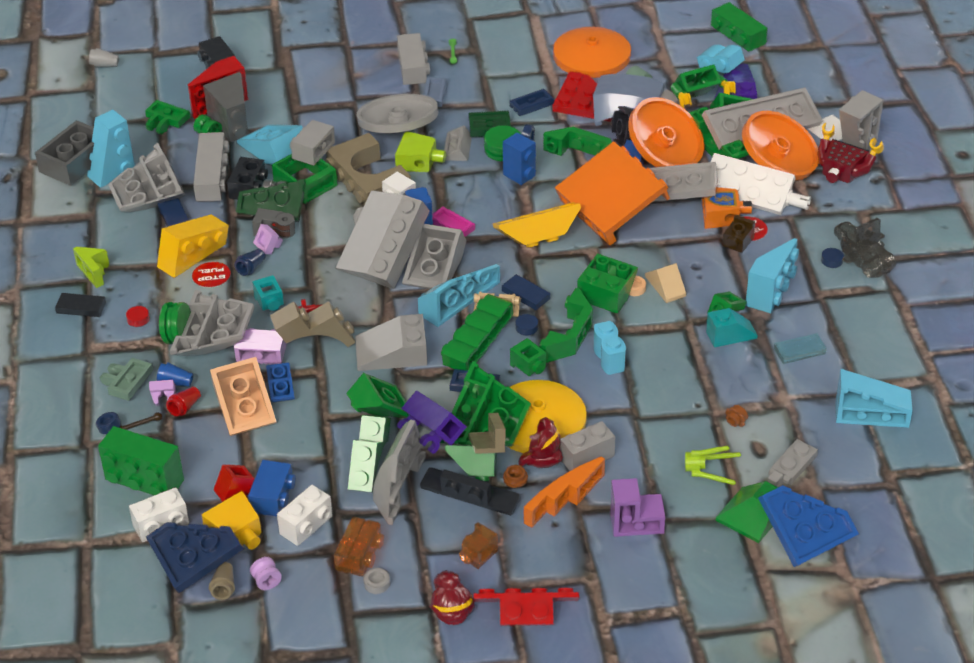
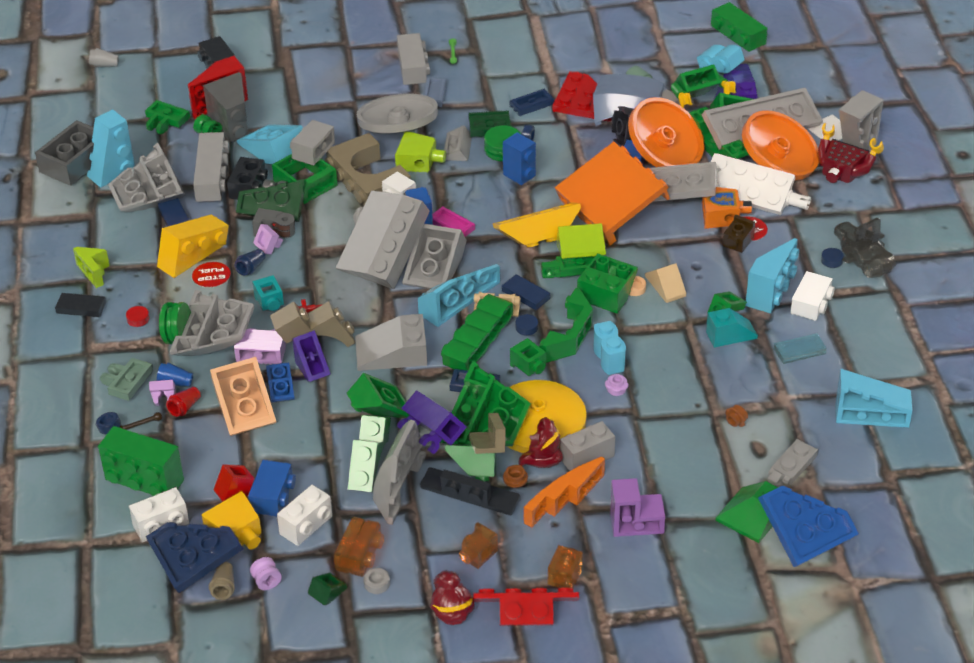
(309, 356): none -> dark purple slope
(326, 588): none -> dark green slope
(561, 139): green slope -> none
(565, 266): none -> green hinge
(565, 567): none -> clear orange brick
(580, 240): none -> lime slope
(592, 51): orange dish -> none
(616, 385): none -> lavender plate
(696, 460): lime plant -> none
(812, 296): none -> white brick

